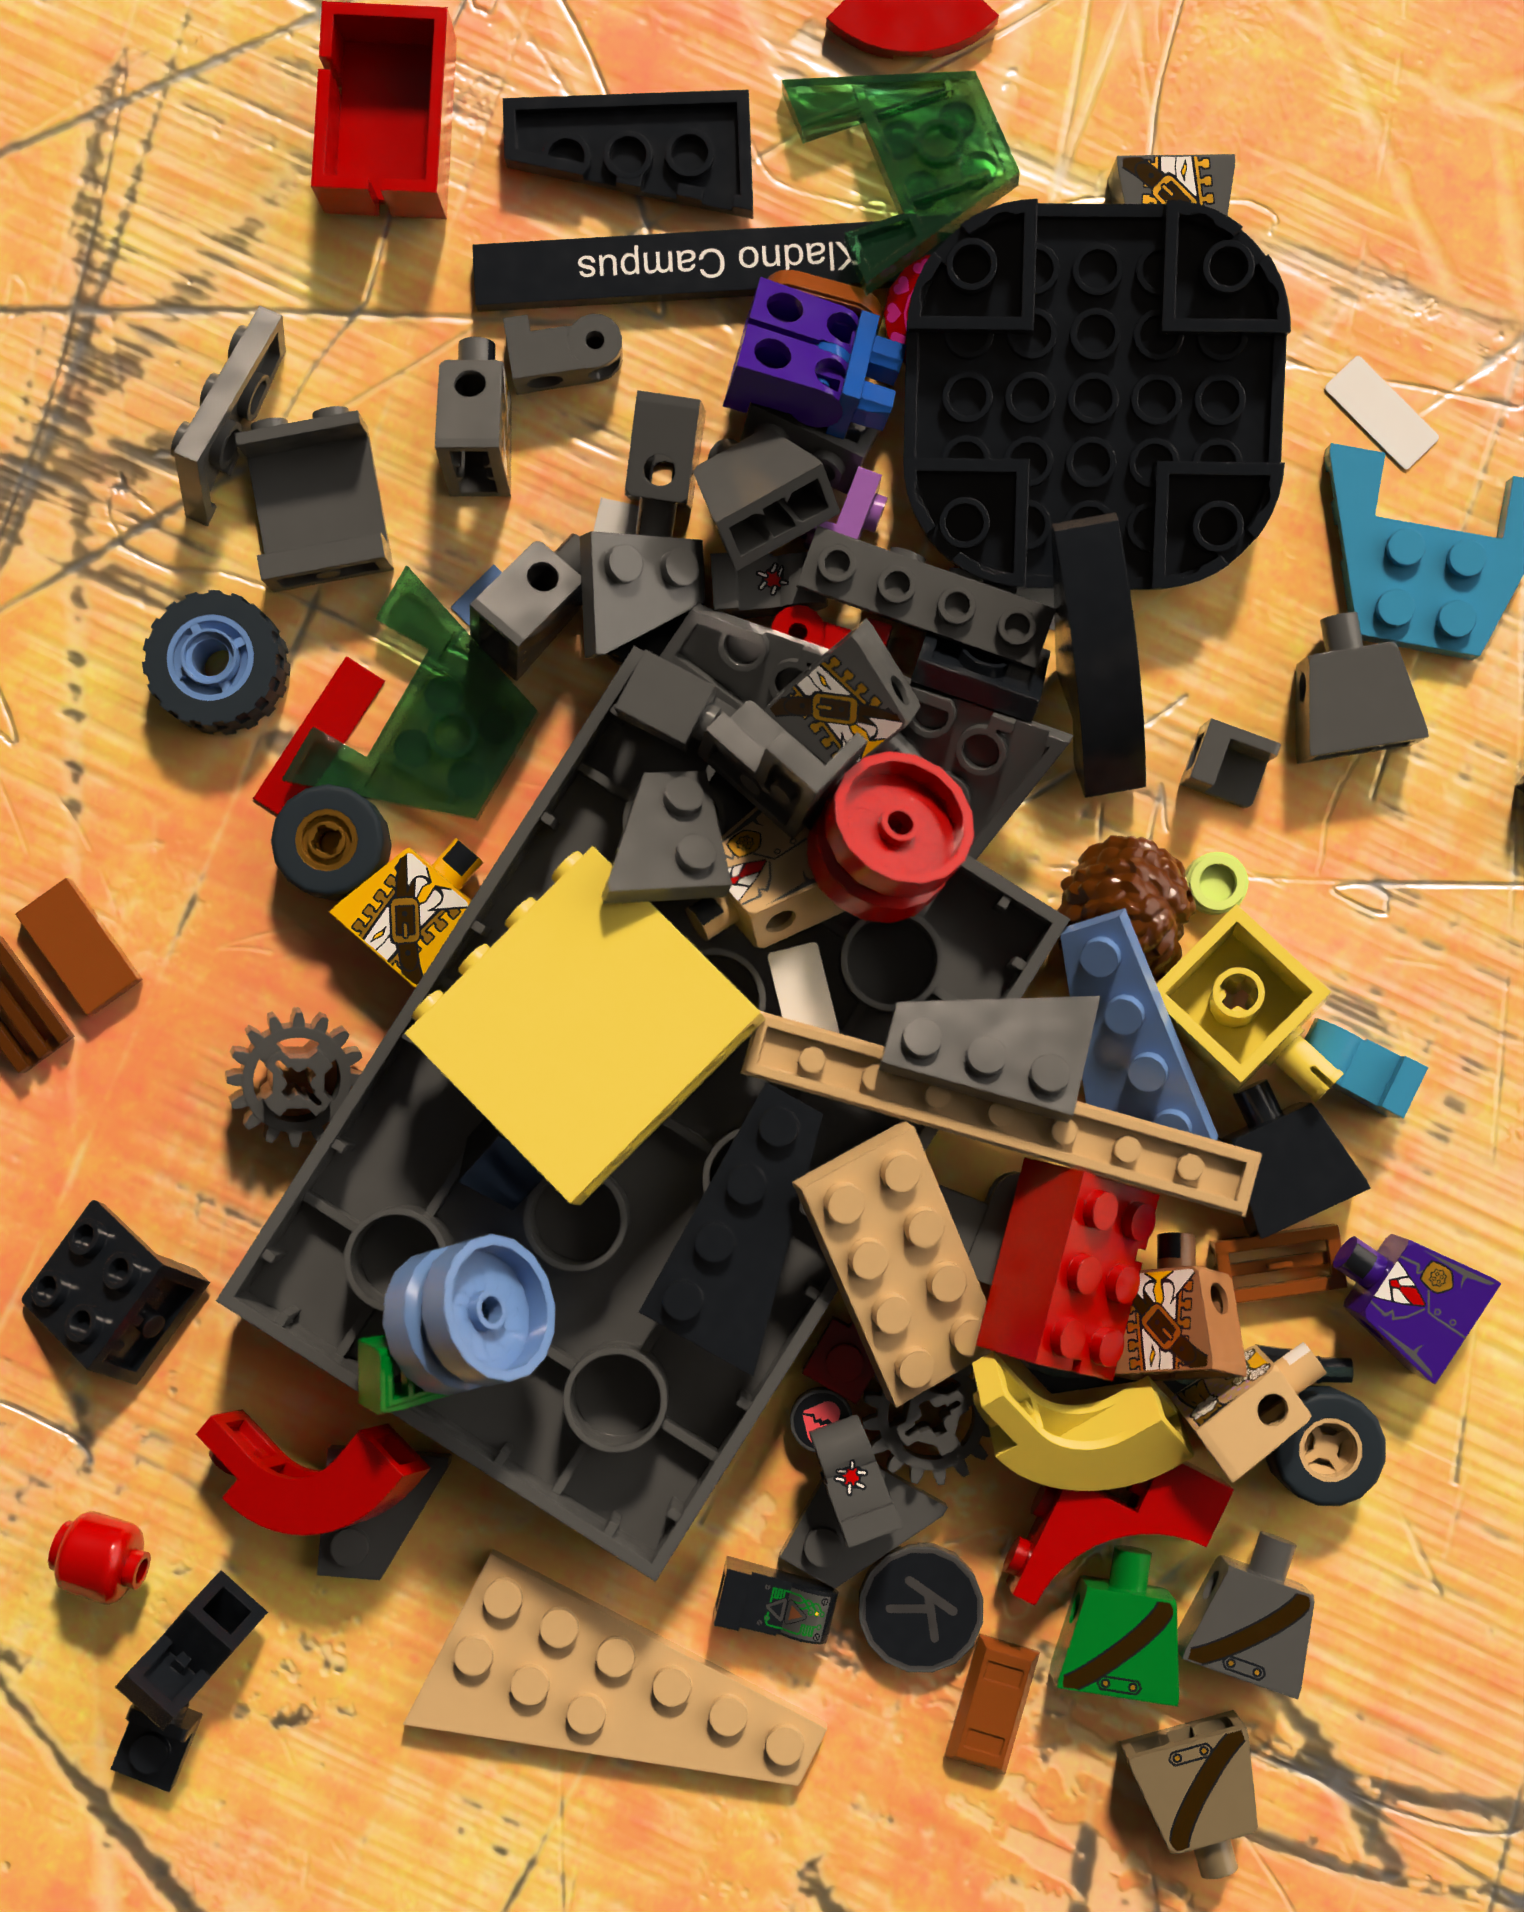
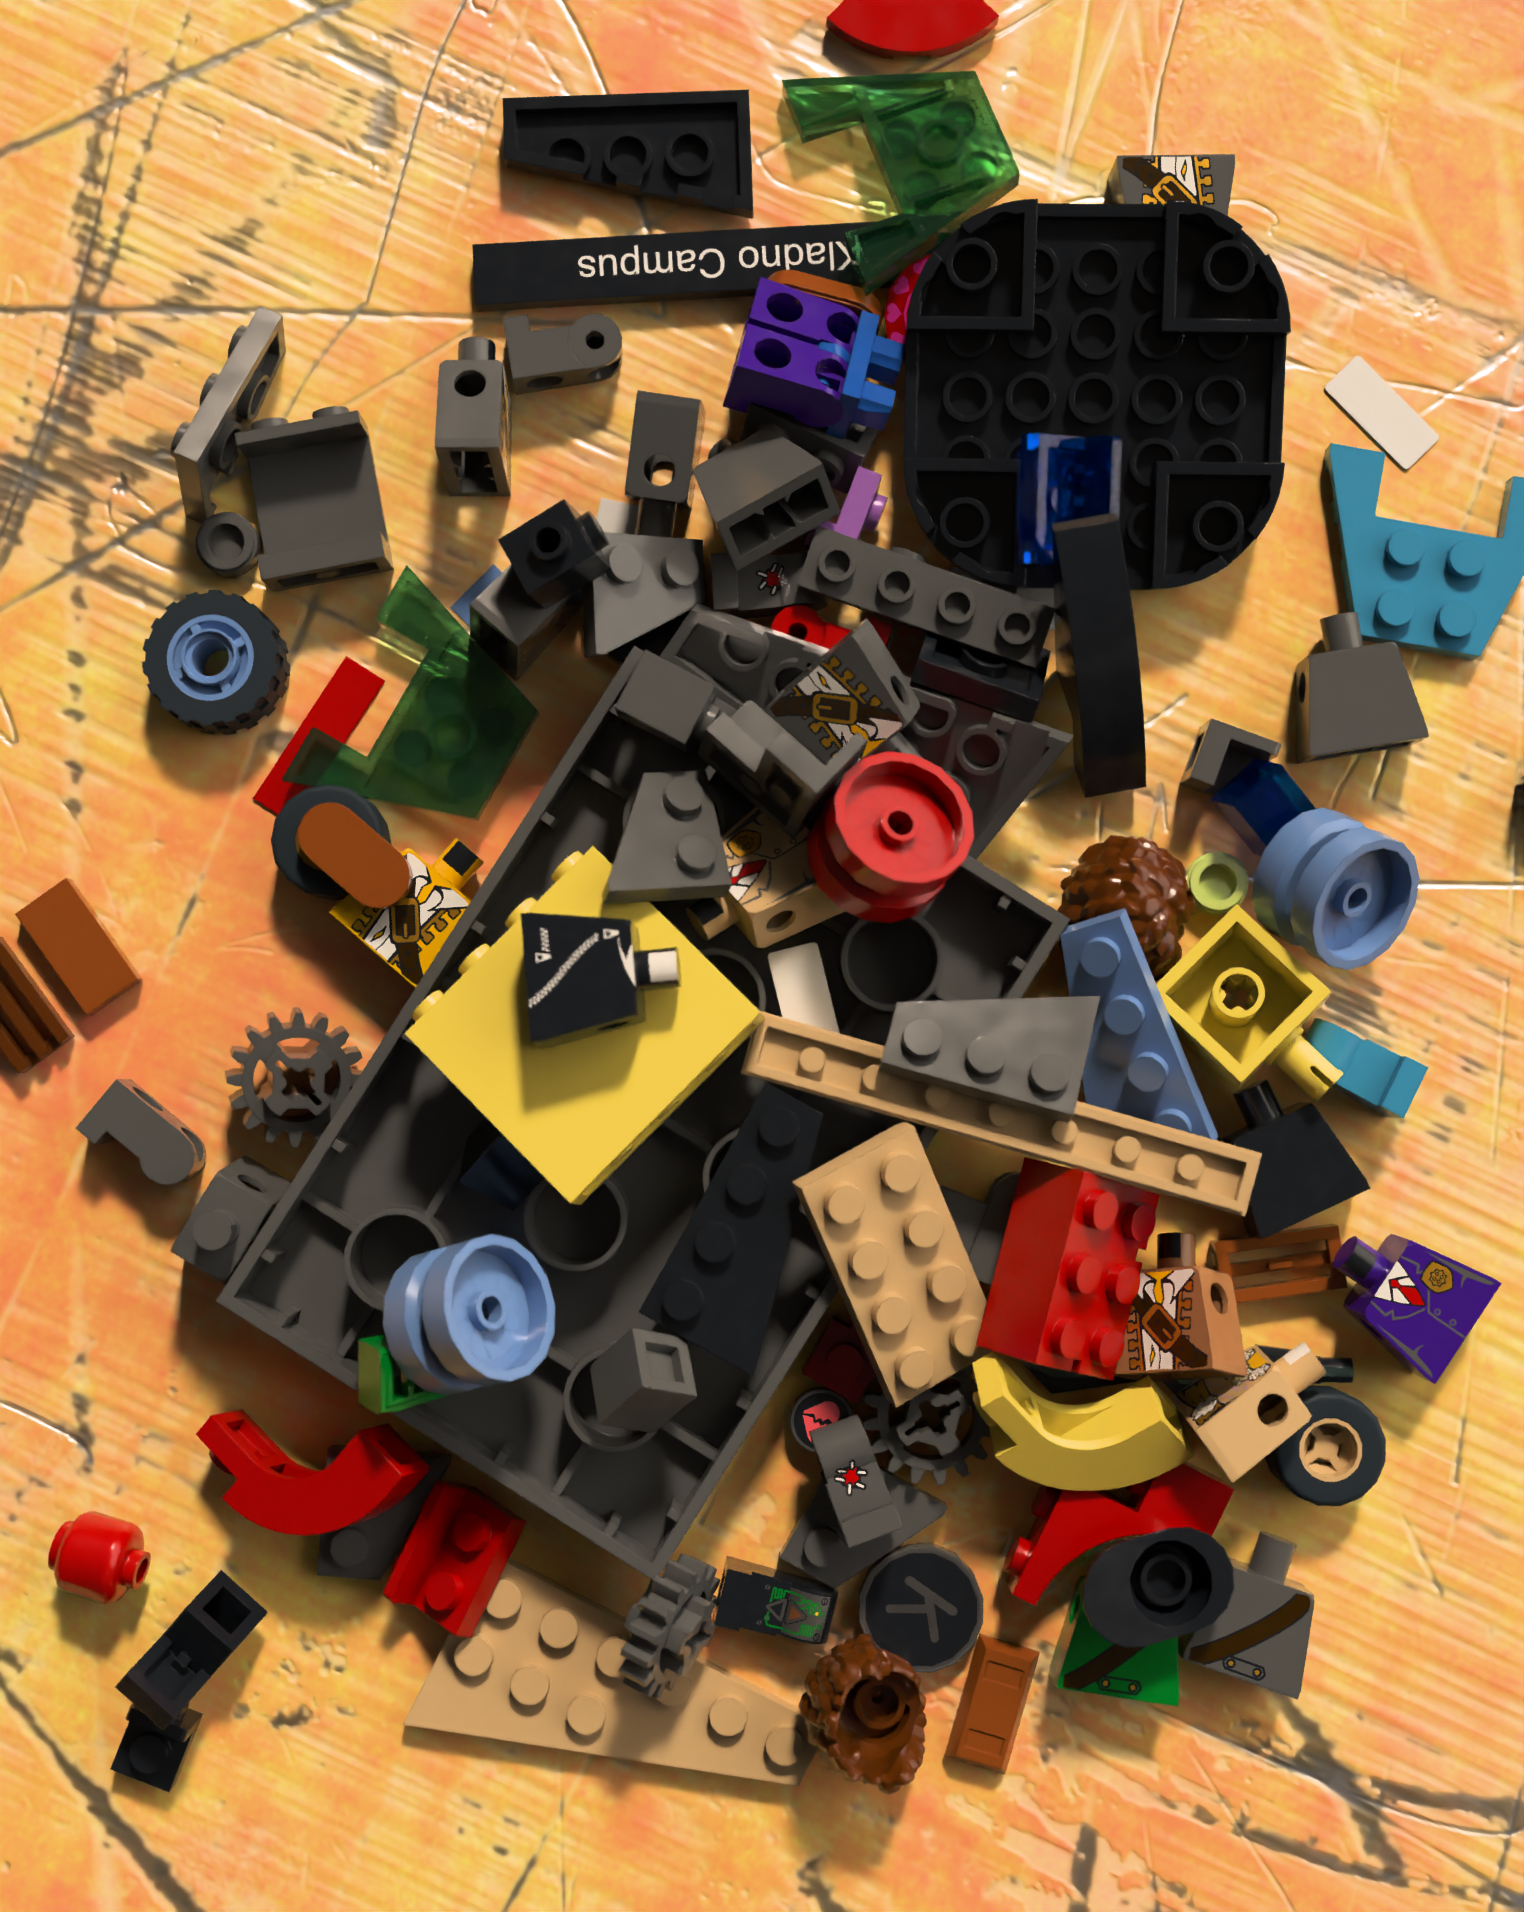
(112, 1296): black bracket -> none
(161, 1141): none -> dark grey leg
(228, 544): none -> dark grey tile
(229, 1217): none -> dark grey torso
(355, 856): none -> dark orange tile
(393, 119): red piece -> none
(454, 1556): none -> red bracket
(557, 552): none -> black brick
(588, 975): none -> black torso
(642, 1380): none -> dark grey panel
(669, 1626): none -> dark grey gear
(864, 1734): none -> reddish brown hair
(1064, 482): none -> clear blue bracket
(1158, 1587): none -> black piece
(1198, 1787): dark tan torso -> none
(1261, 802): none -> clear blue brick
(1335, 888): none -> medium blue wheel

